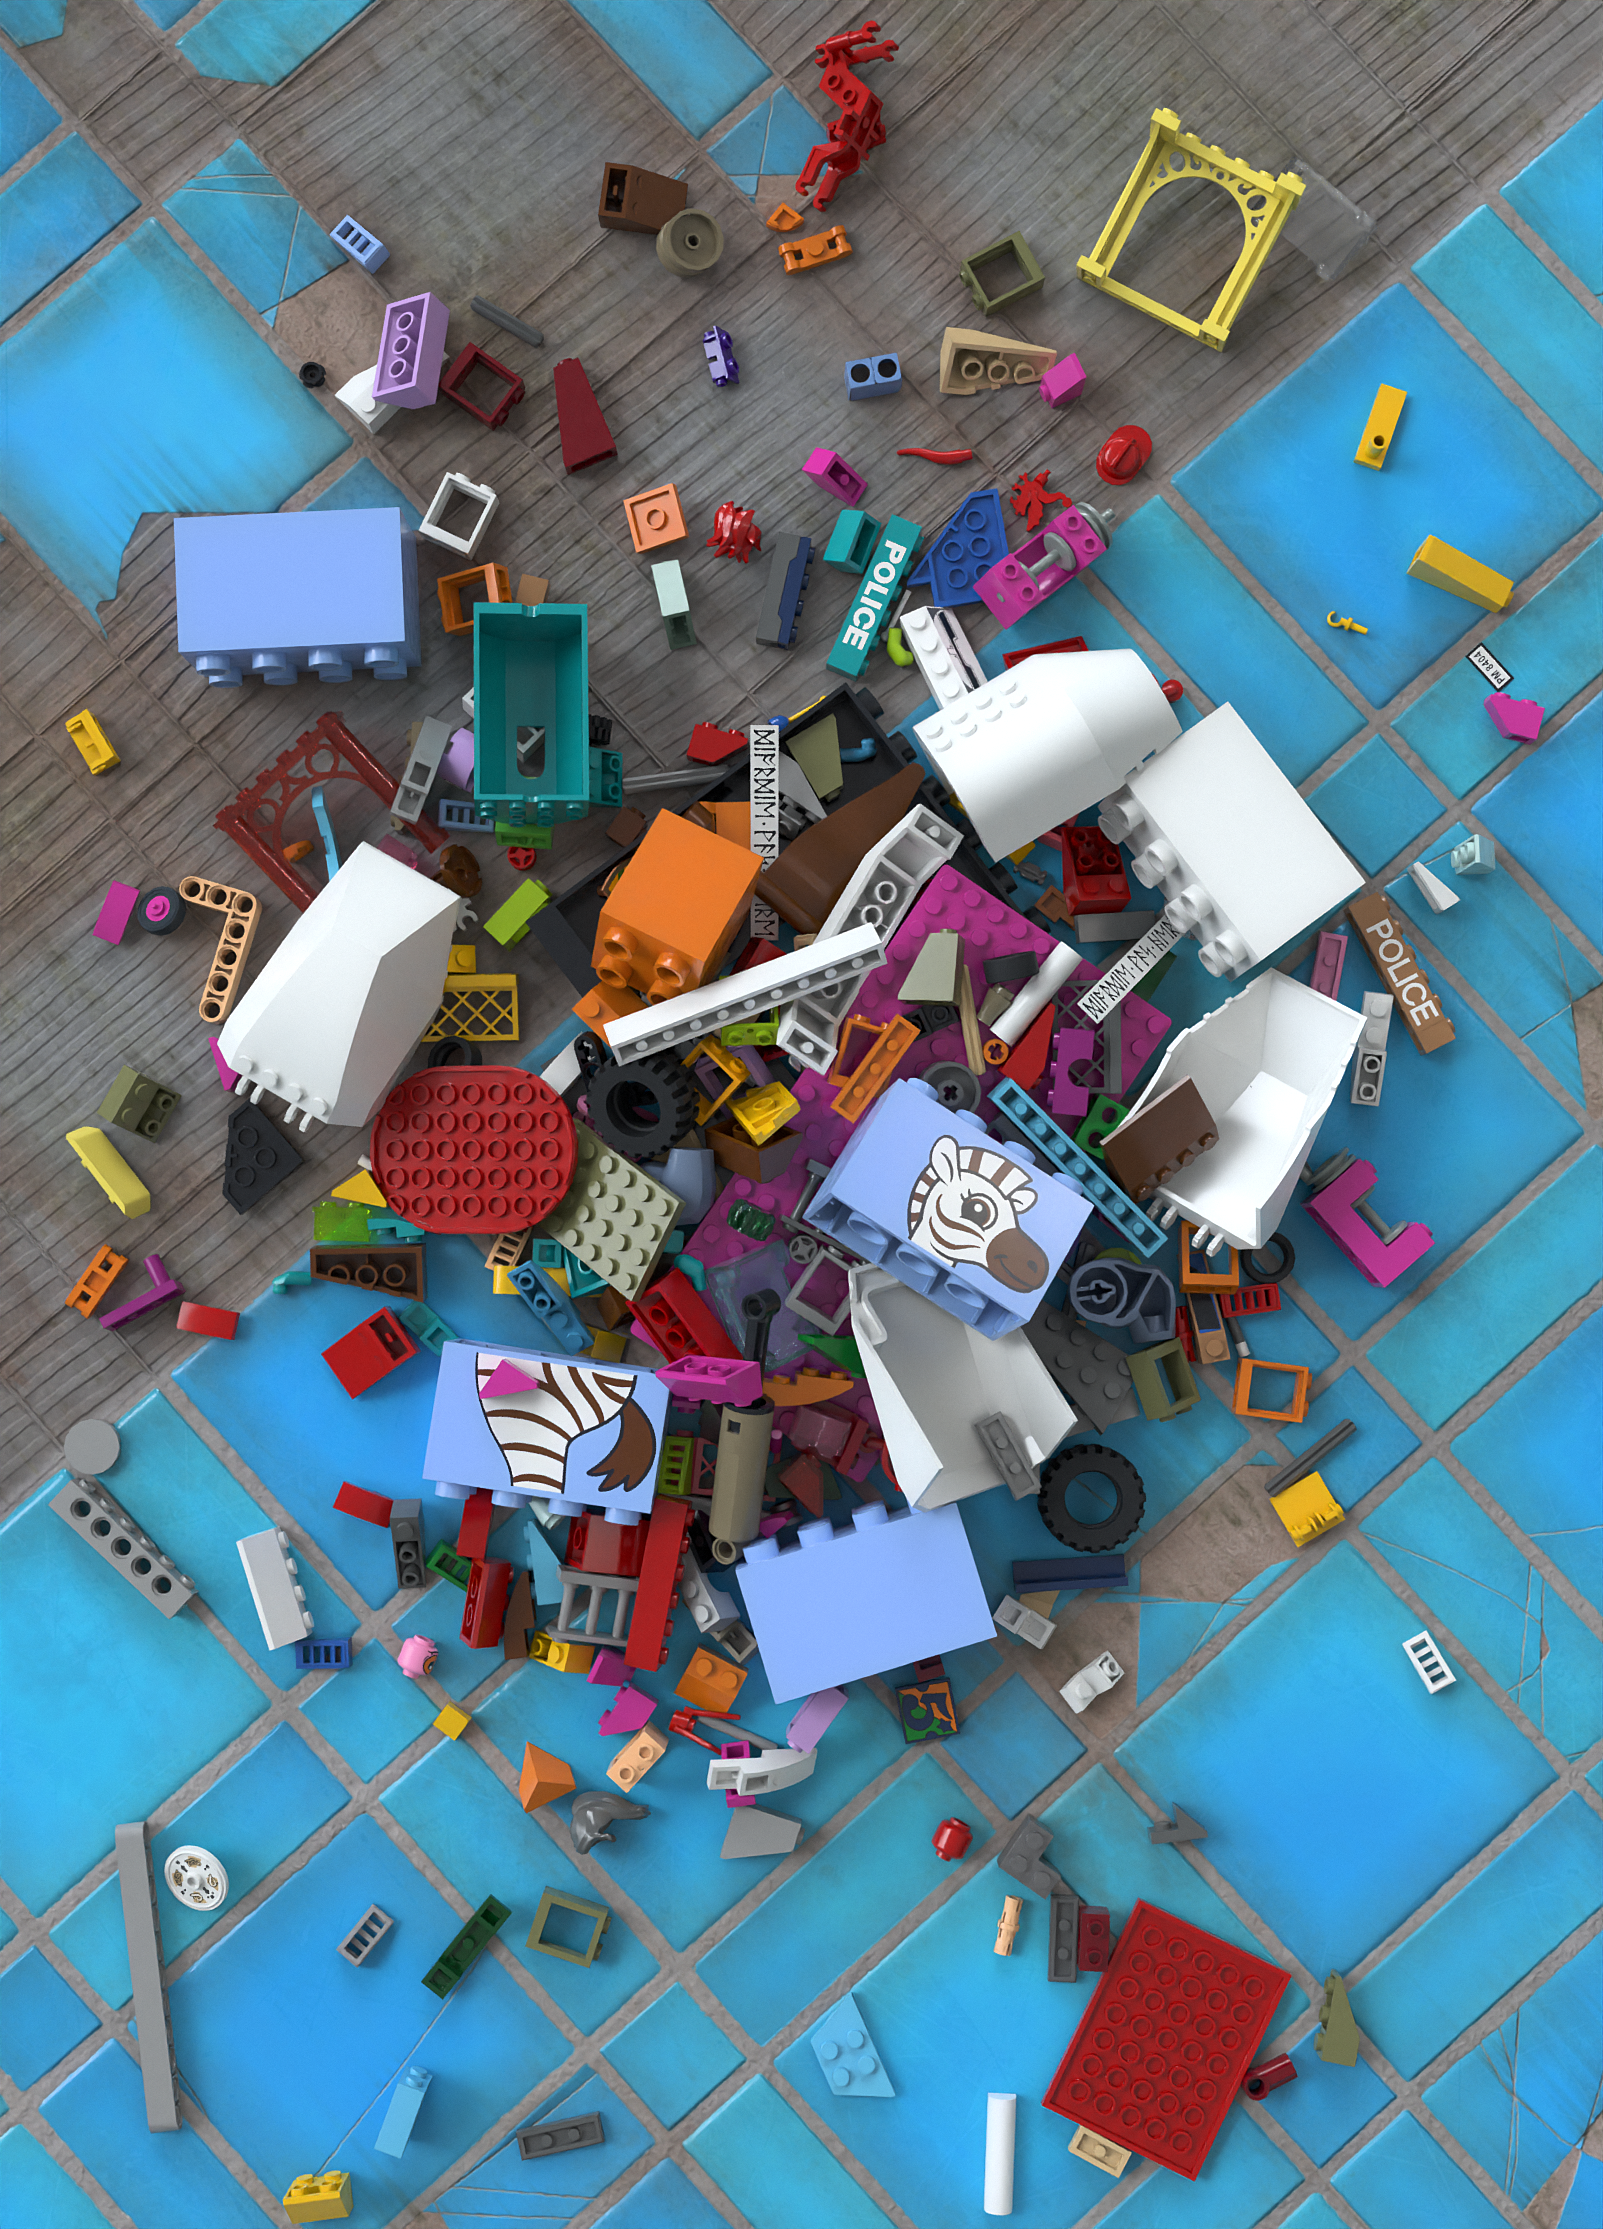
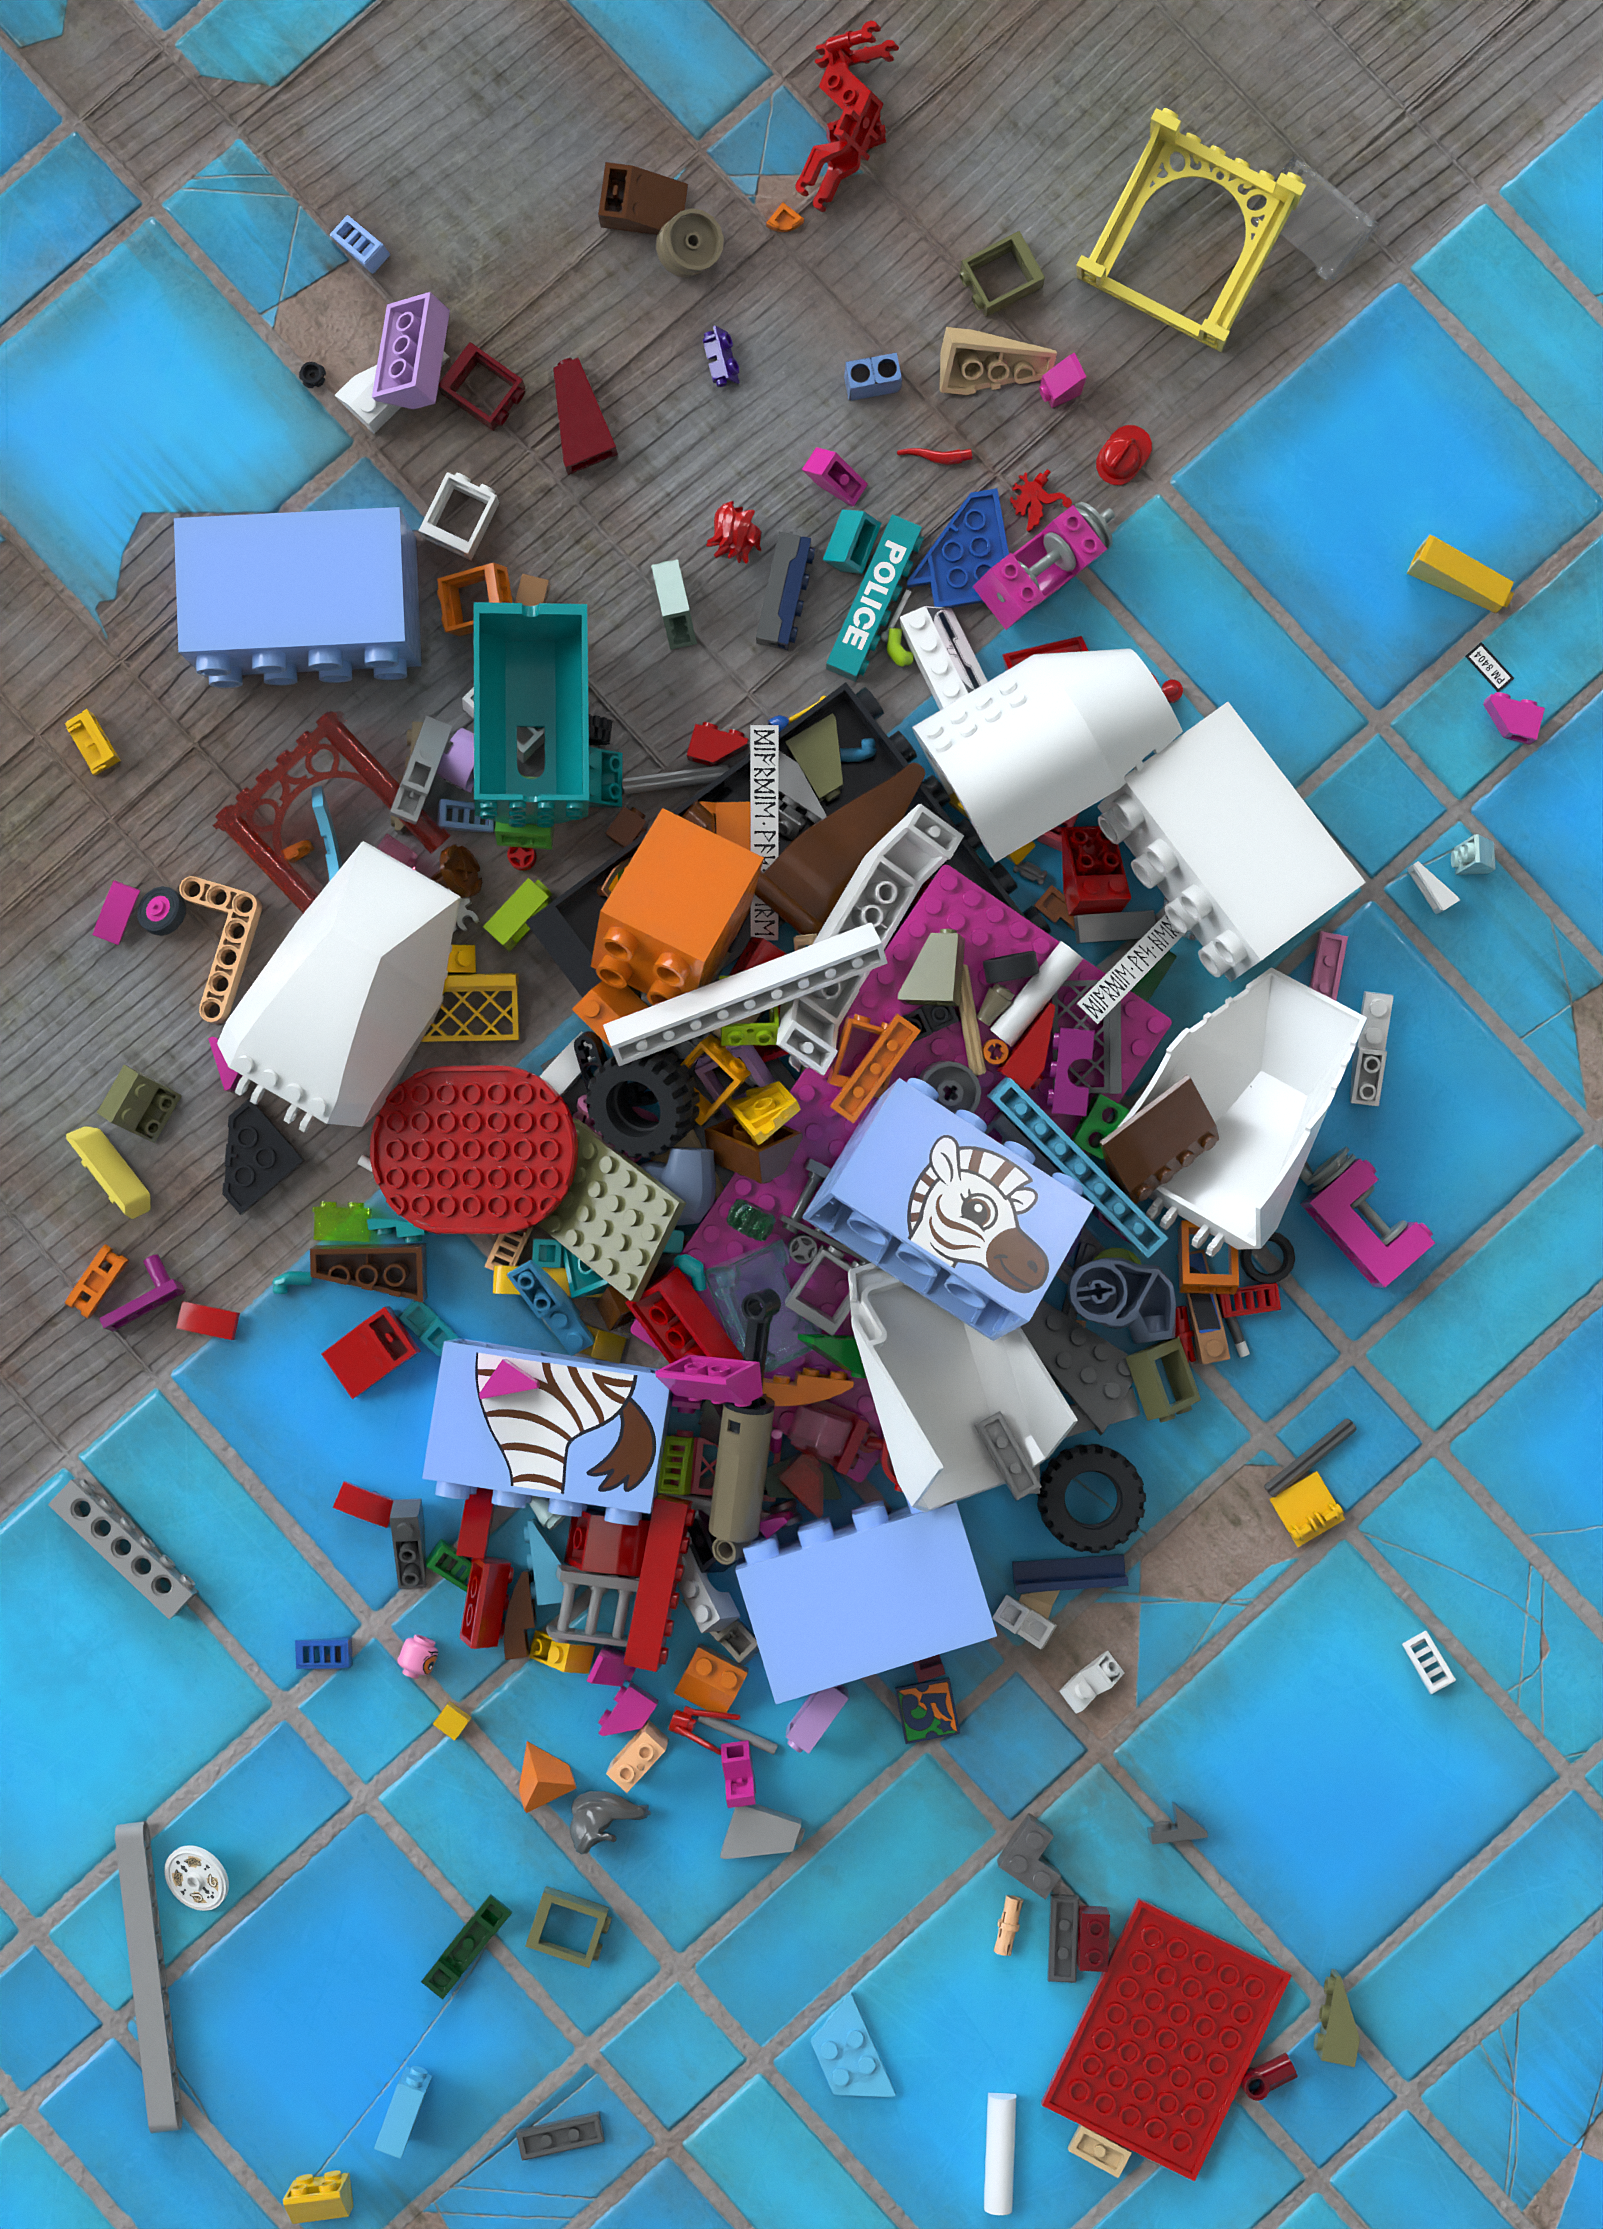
(92, 1446): light grey tile -> none
(275, 1587): white slope -> none
(347, 1952): light grey slope -> none
(362, 1189): yellow slope -> none
(447, 1045): black tyre -> none
(507, 321): dark grey axle -> none
(656, 518): orange hinge -> none
(761, 1775): white slope -> none
(815, 250): orange plate -> none
(952, 1839): red head -> none
(1242, 1387): orange window -> none
(1349, 624): yellow hand -> none
(1380, 427): yellow piece -> none
(1399, 973): medium nougat brick -> none

